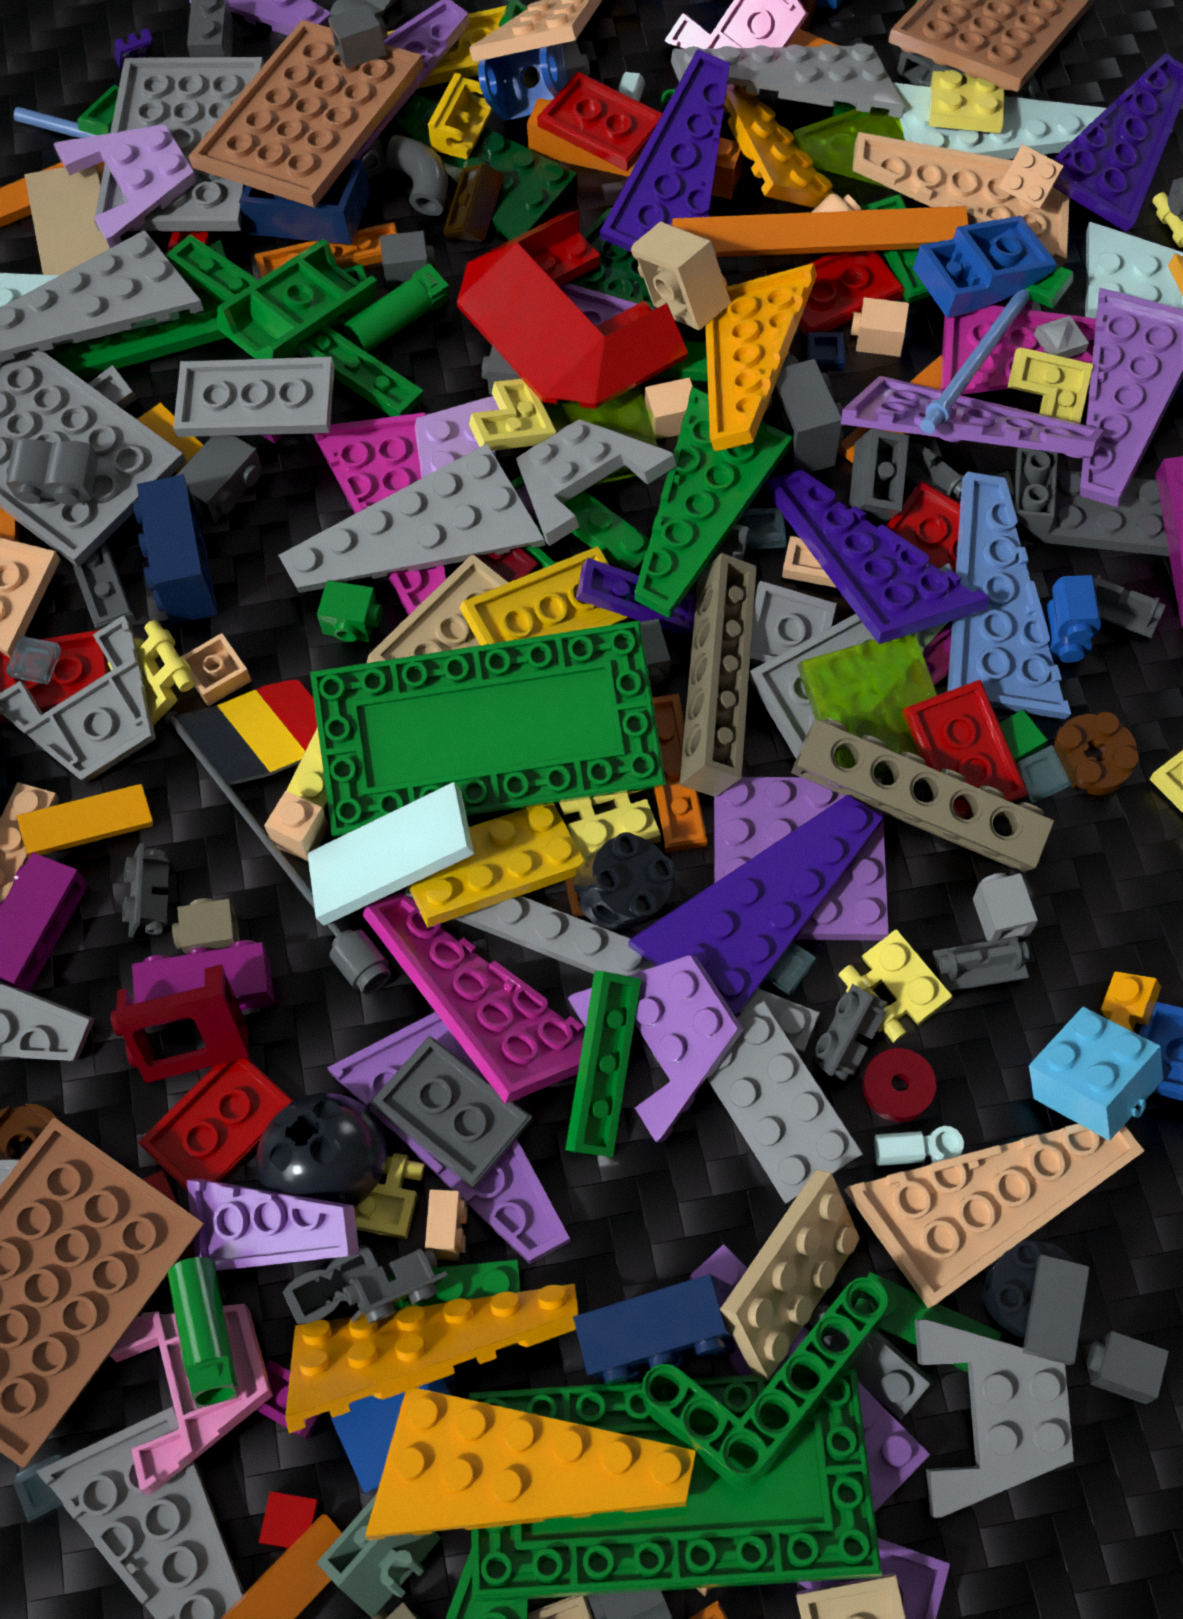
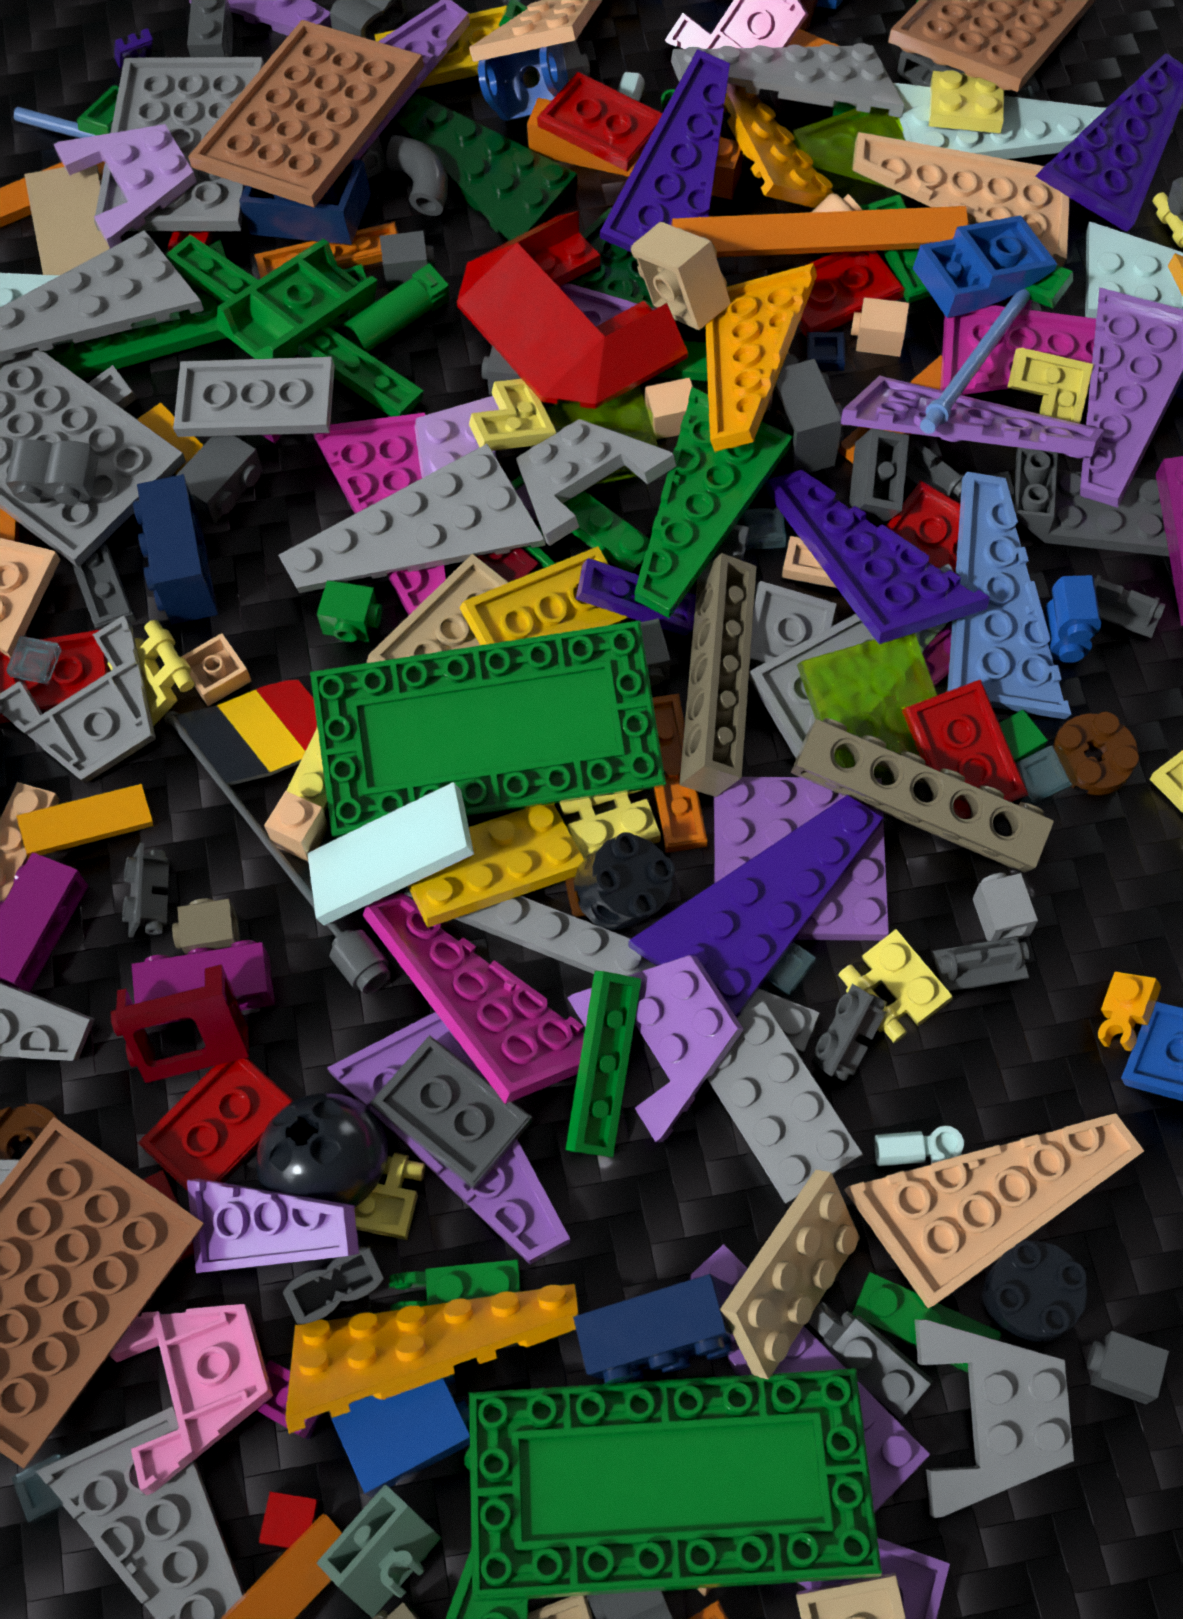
(202, 1331): green piece -> none
(358, 36): dark grey brick -> none
(377, 1295): dark grey hinge -> none
(444, 1224): light nougat piece -> none
(458, 118): yellow hinge -> none
(473, 203): dark brown slope -> none
(498, 1466): light orange wing -> none
(778, 1395): green beam -> none
(894, 1104): dark red piece -> none
(1031, 176): light nougat piece -> none
(1056, 1310): dark grey tile -> none
(1061, 337): light grey tile -> none
(1097, 1073): medium azure brick -> none

